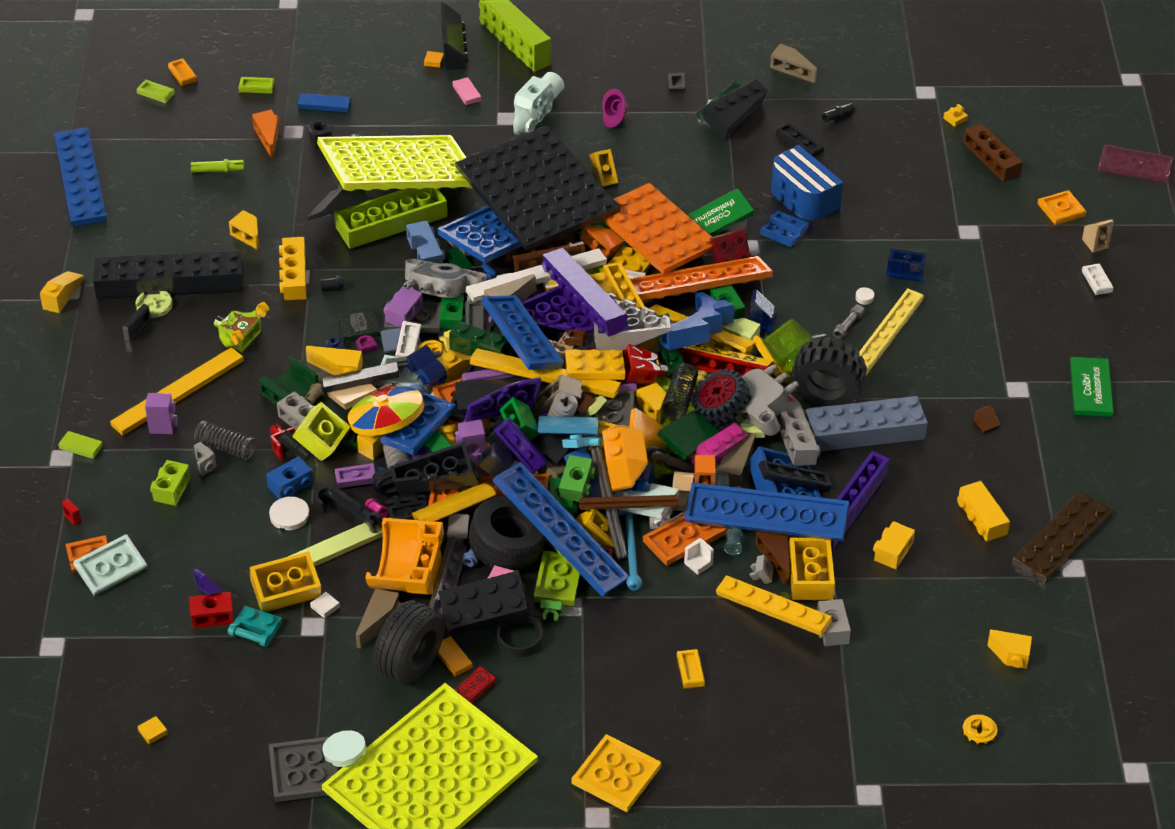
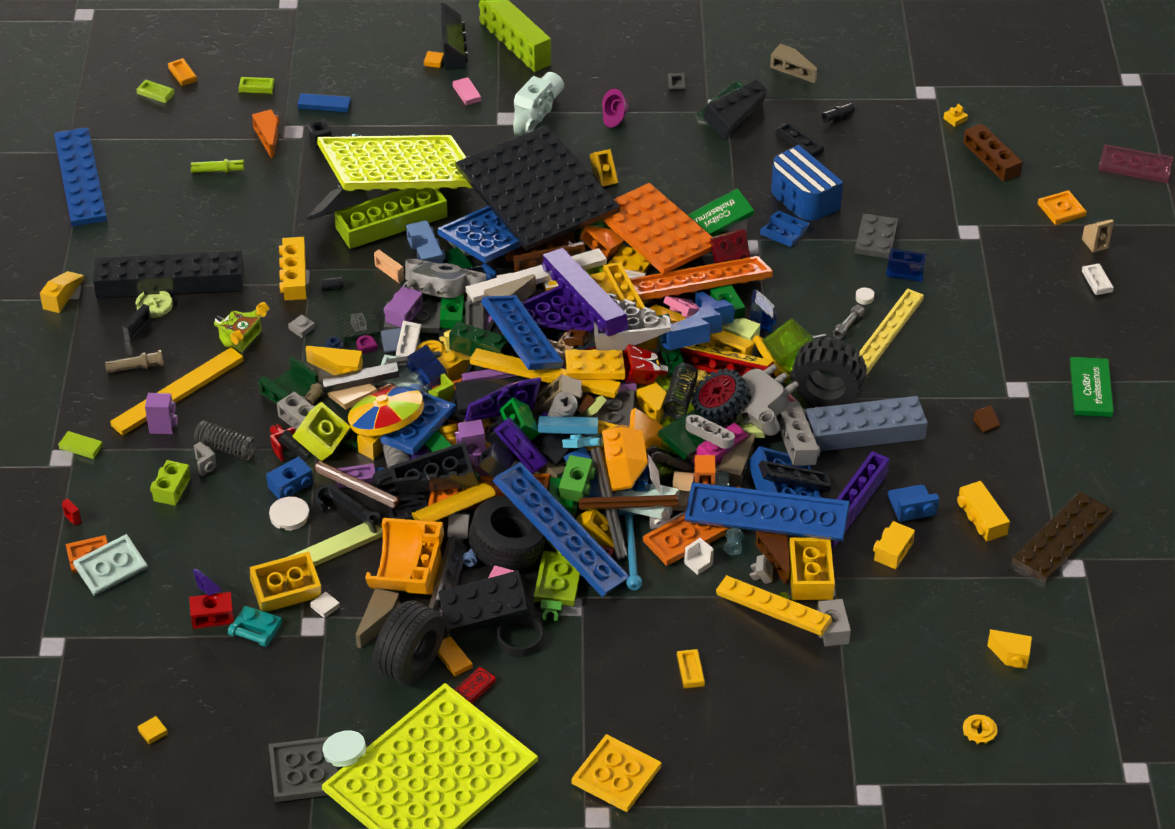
(144, 361): none -> dark tan pin
(245, 228): yellow slope -> none
(301, 326): none -> light grey plate
(356, 484): none -> axle
(374, 506): dark pink pin -> none
(389, 266): none -> light nougat tile
(445, 390): none -> lime panel
(654, 474): none -> white sticker
(682, 305): none -> bright pink wing
(718, 436): none -> light grey beam
(876, 235): none -> dark grey plate
(913, 502): none -> blue bracket

